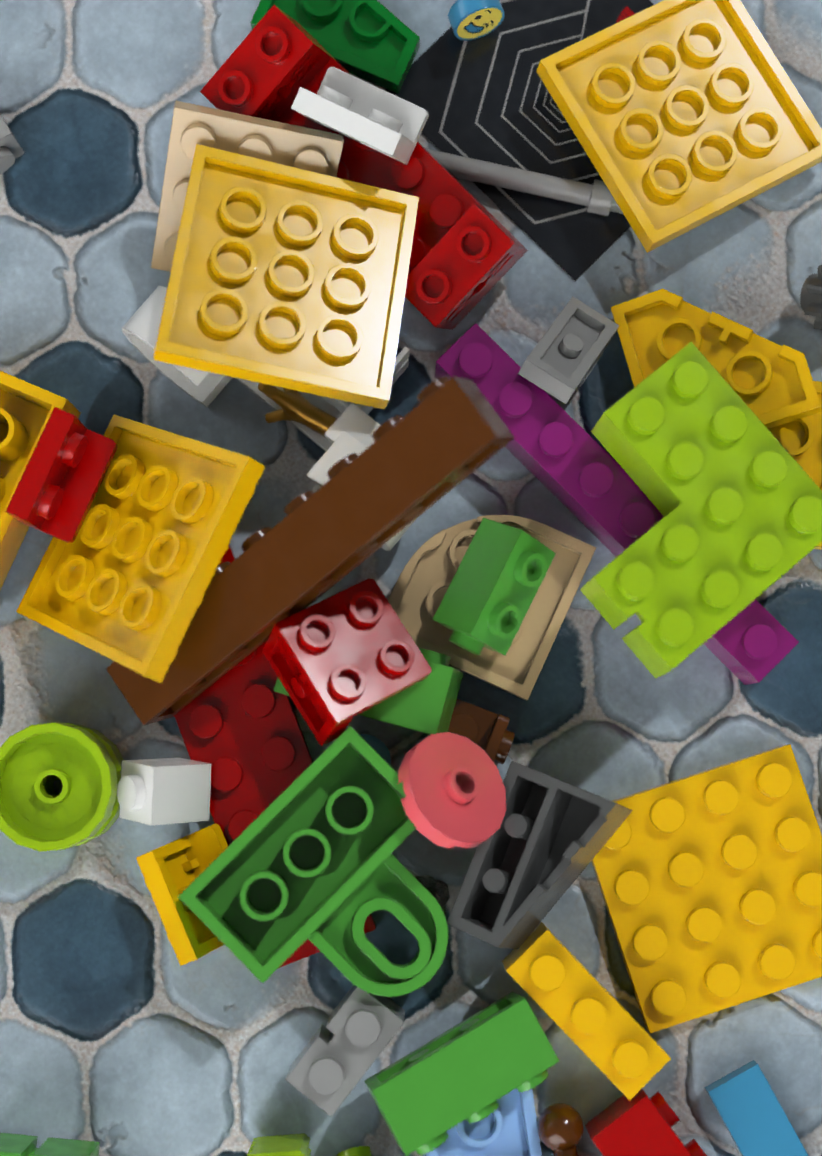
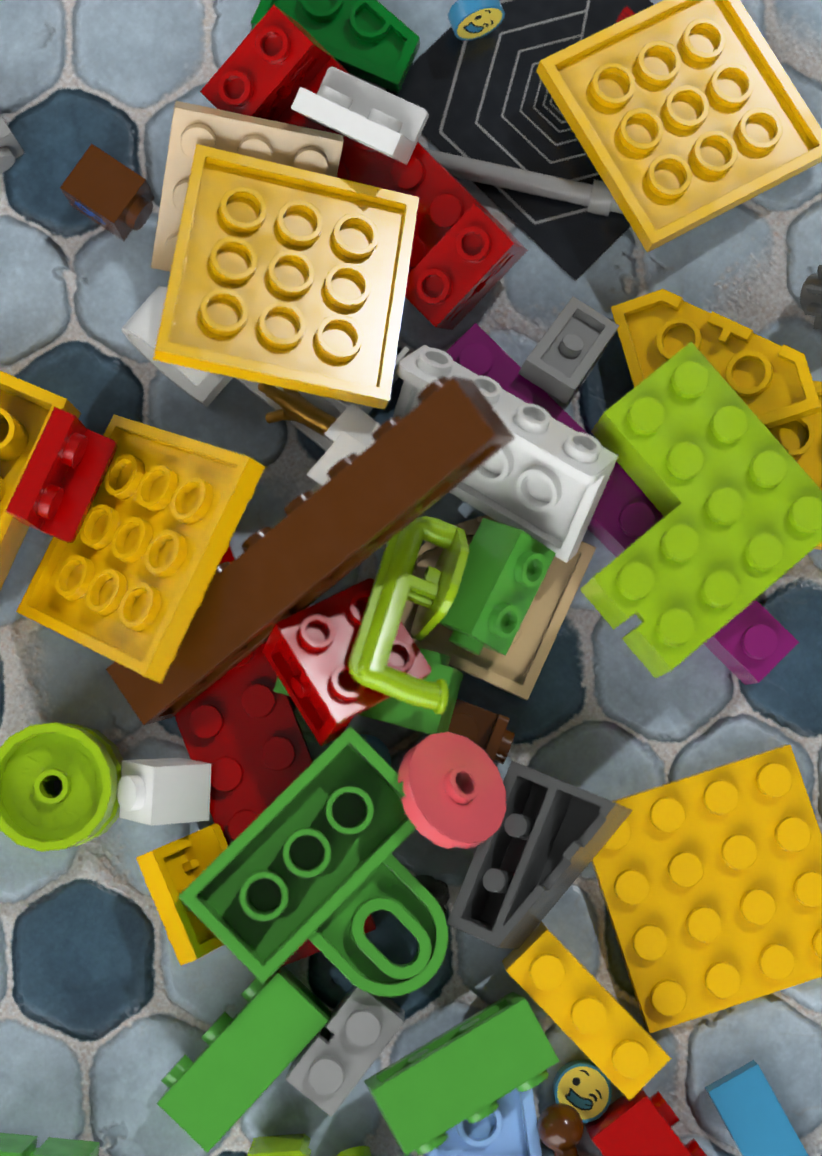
(109, 193): none -> reddish brown brick
(242, 1056): none -> bright green brick
(386, 603): none -> lime piece
(541, 479): none -> white bracket
(583, 1088): none -> tile

